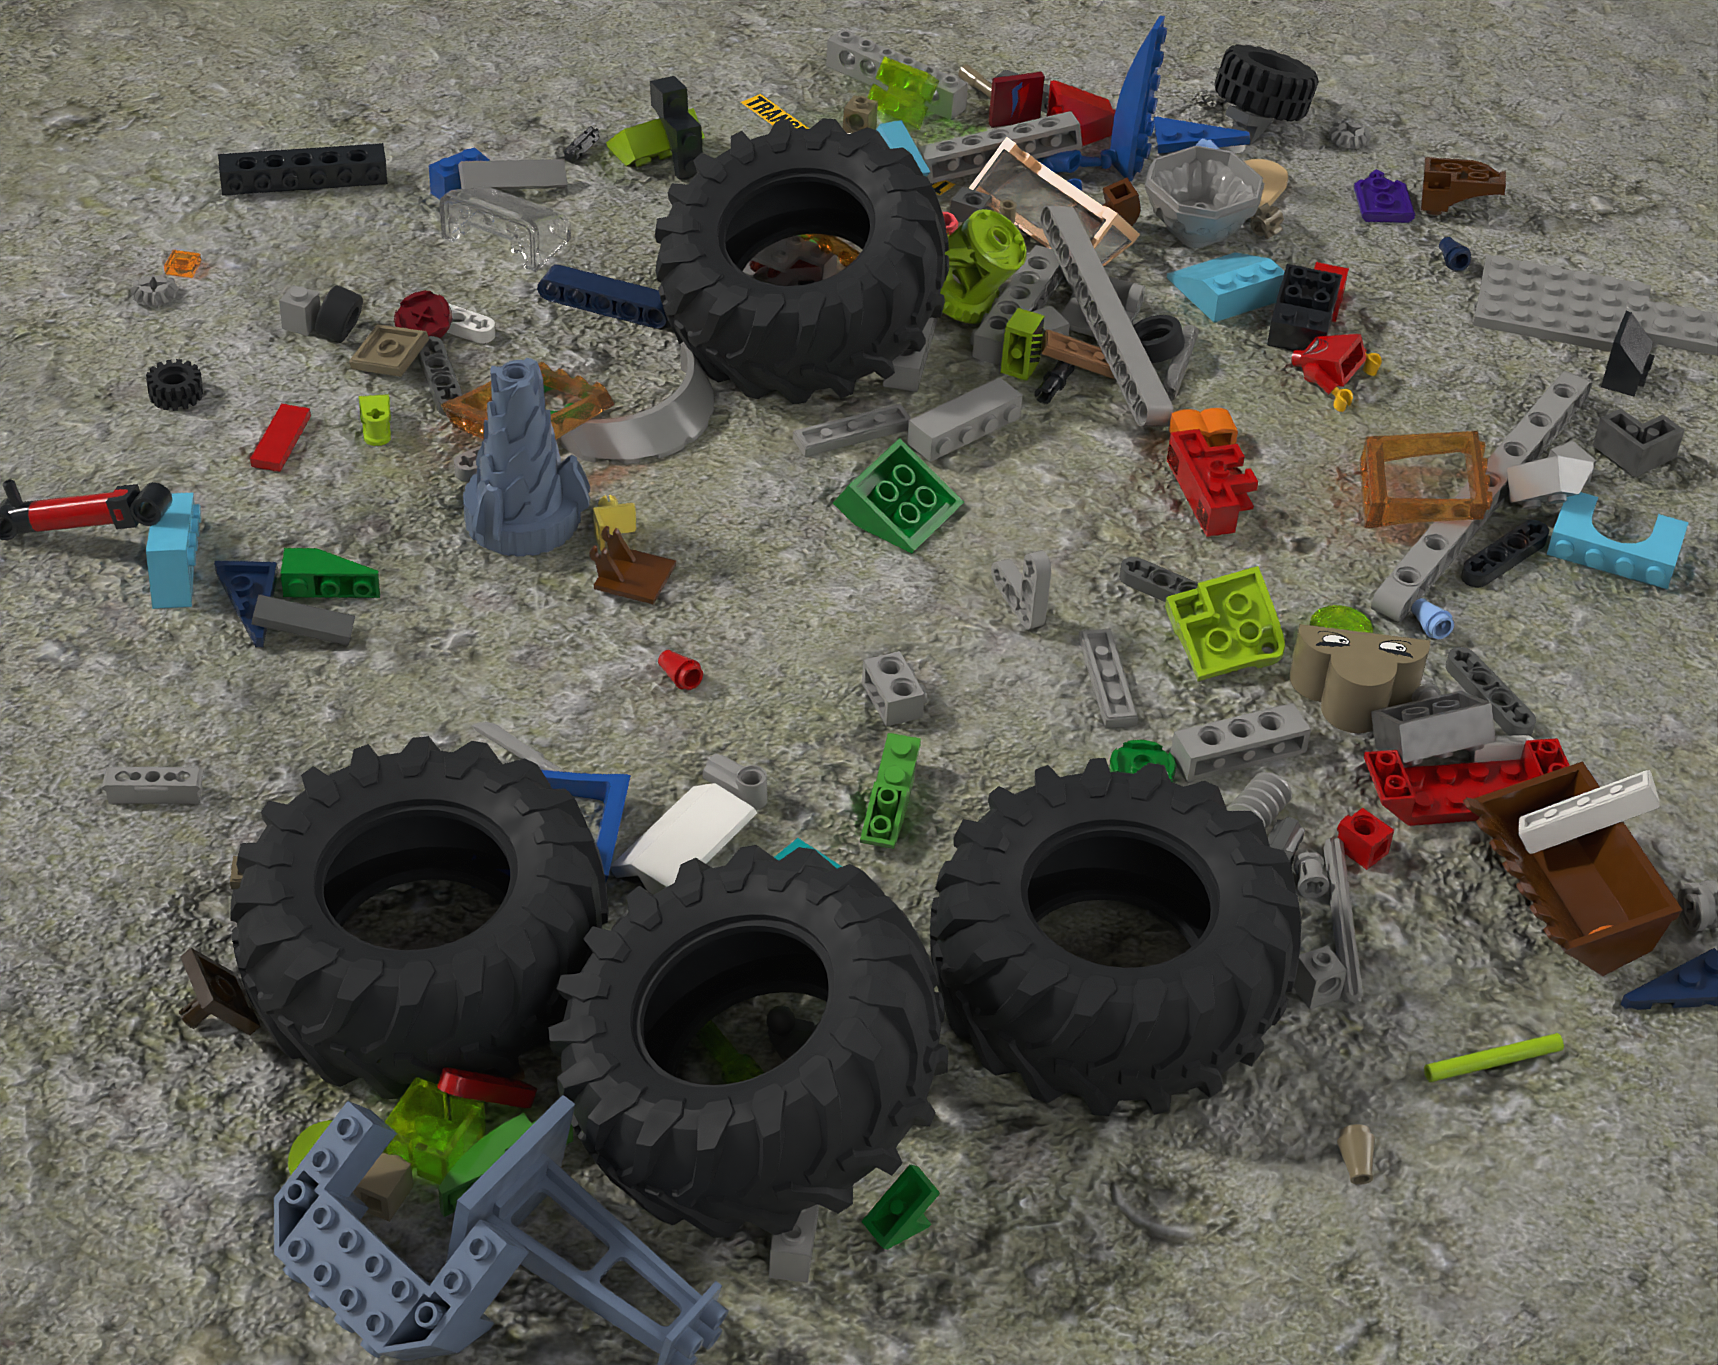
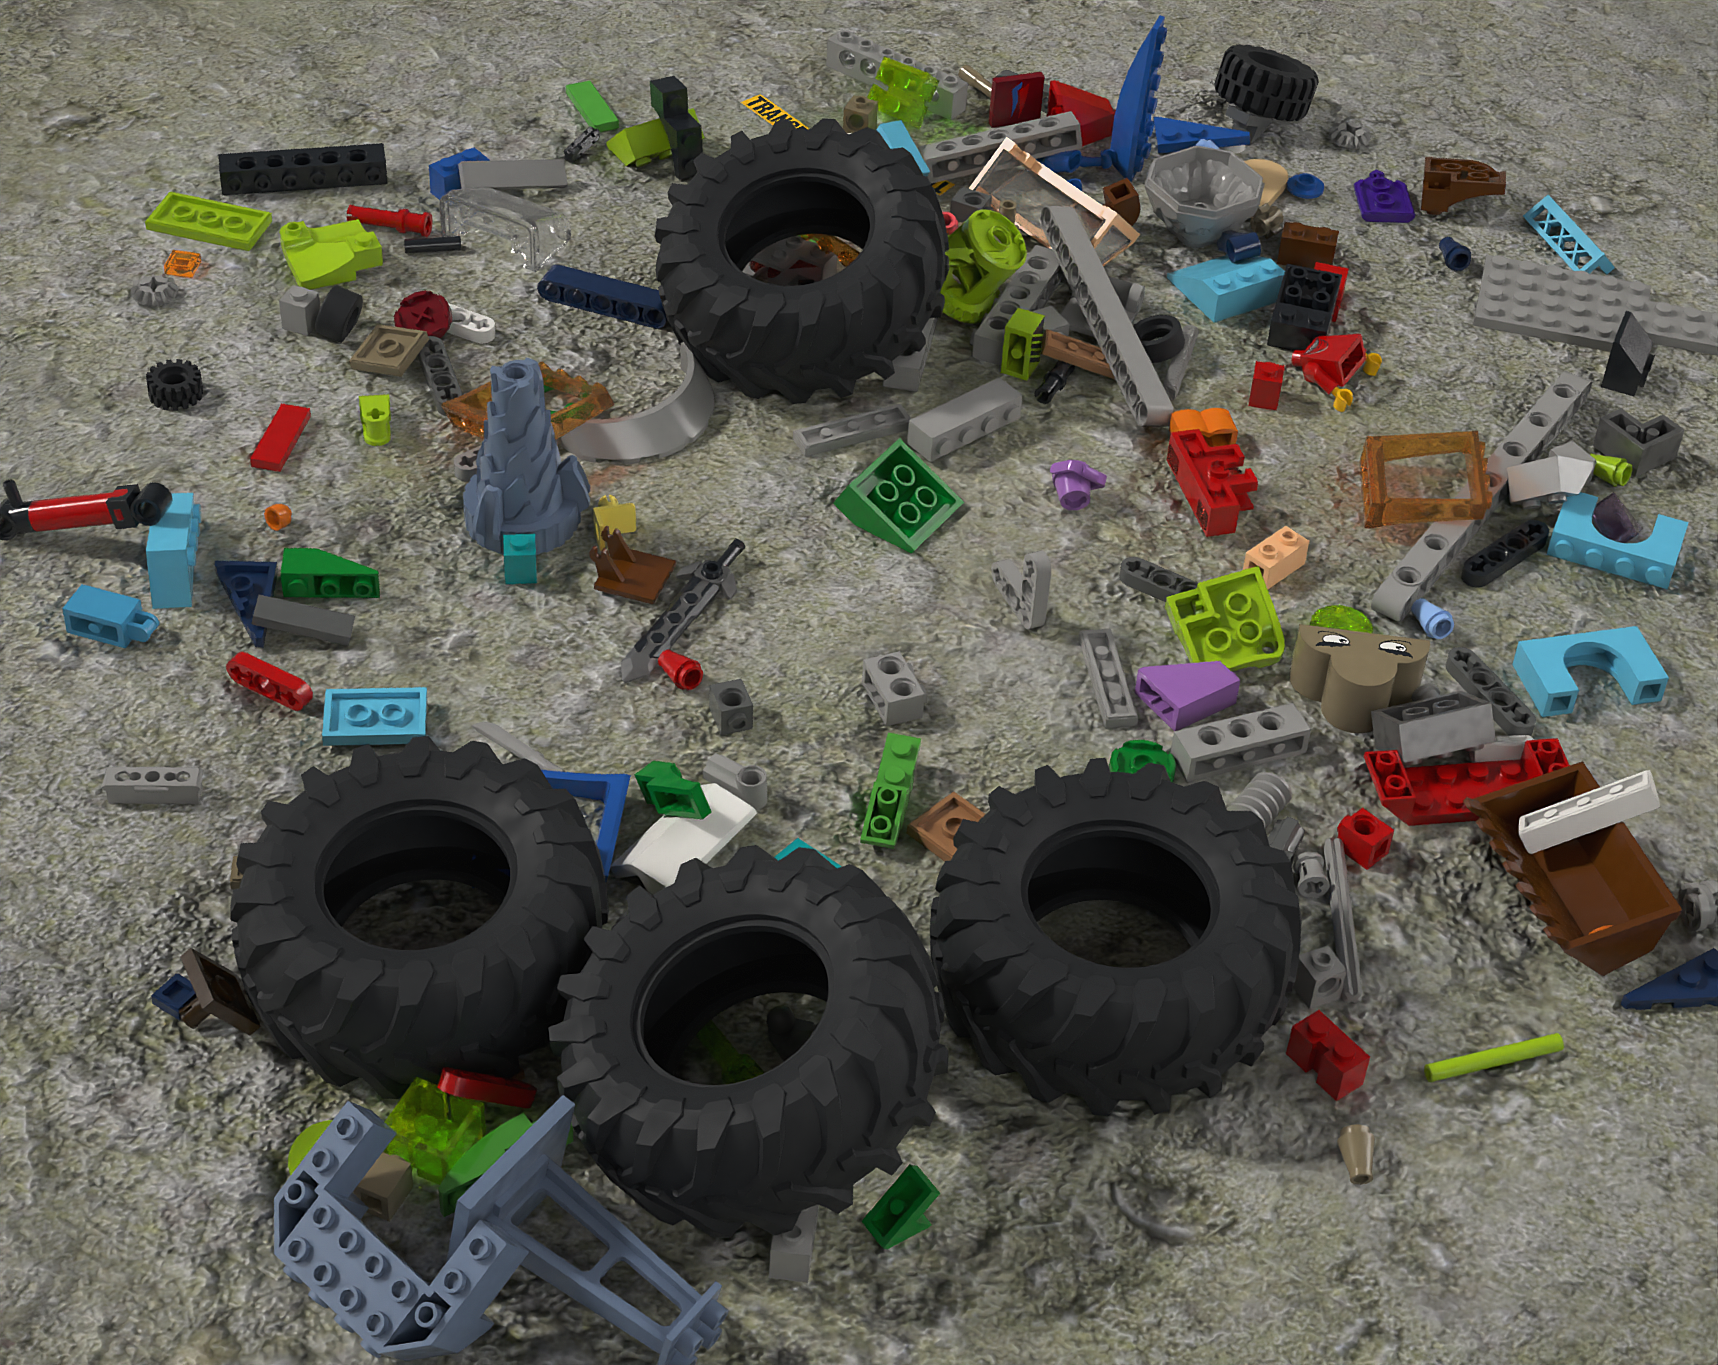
(107, 617): none -> dark azure brick
(174, 995): none -> dark blue tile
(209, 221): none -> lime tile
(269, 681): none -> red beam
(278, 516): none -> orange hinge
(329, 252): none -> lime slope
(374, 716): none -> medium azure plate
(403, 220): none -> red pin
(432, 244): none -> black piece
(520, 559): none -> teal brick
(592, 106): none -> bright green tile
(670, 793): none -> green slope
(704, 584): none -> sword
(731, 706): none -> dark grey brick
(940, 823): none -> medium nougat tile
(1074, 481): none -> medium lavender piece
(1187, 691): none -> medium lavender slope
(1239, 245): none -> dark blue piece
(1266, 385): none -> red brick
(1278, 555): none -> light nougat brick
(1305, 186): none -> blue piece
(1306, 245): none -> reddish brown slope
(1328, 1051): none -> red brick
(1598, 258): none -> medium azure fence
(1612, 469): none -> lime cone
(1615, 520): none -> clear purple slope
(1618, 651): none -> medium azure arch

